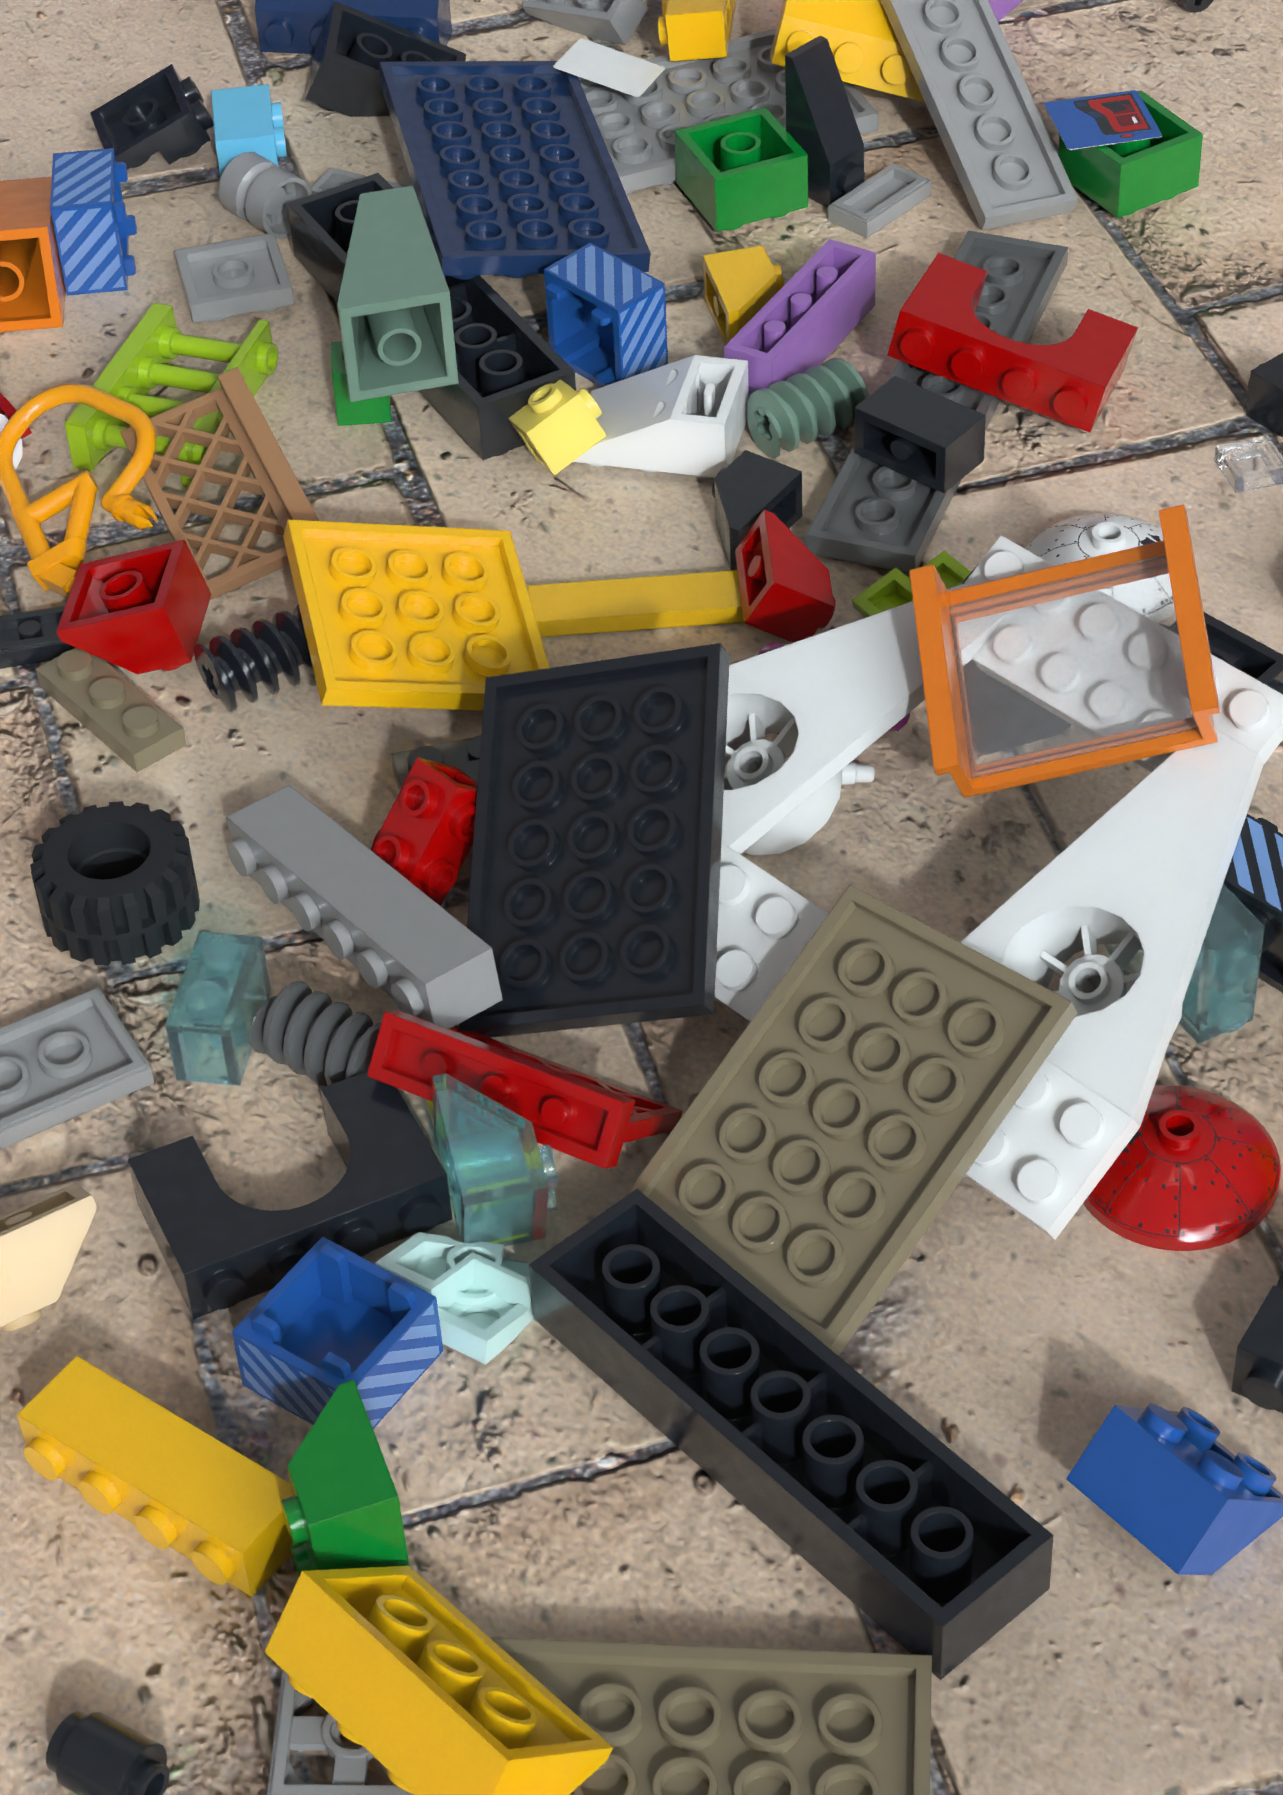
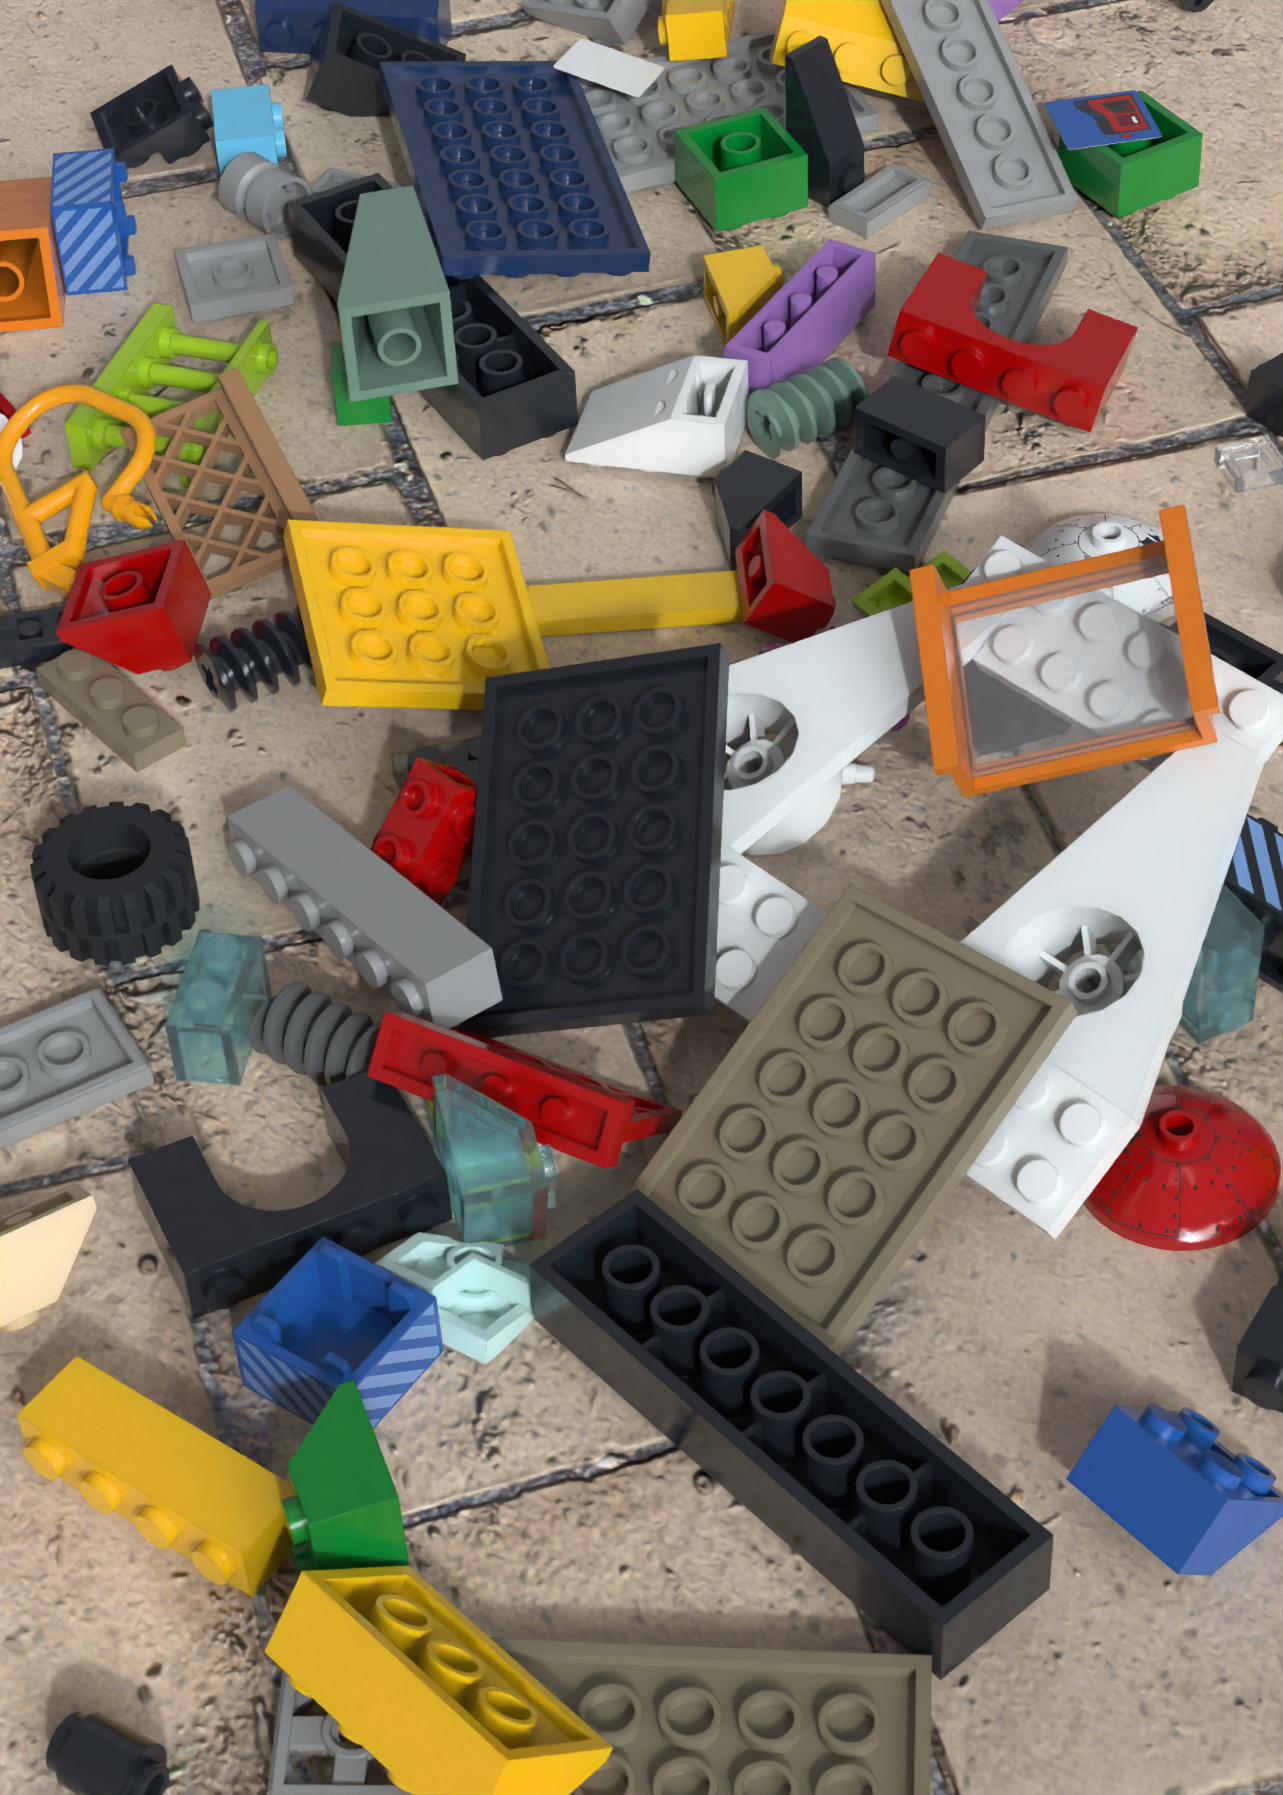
(558, 425): light yellow brick -> none
(605, 316): blue container -> none

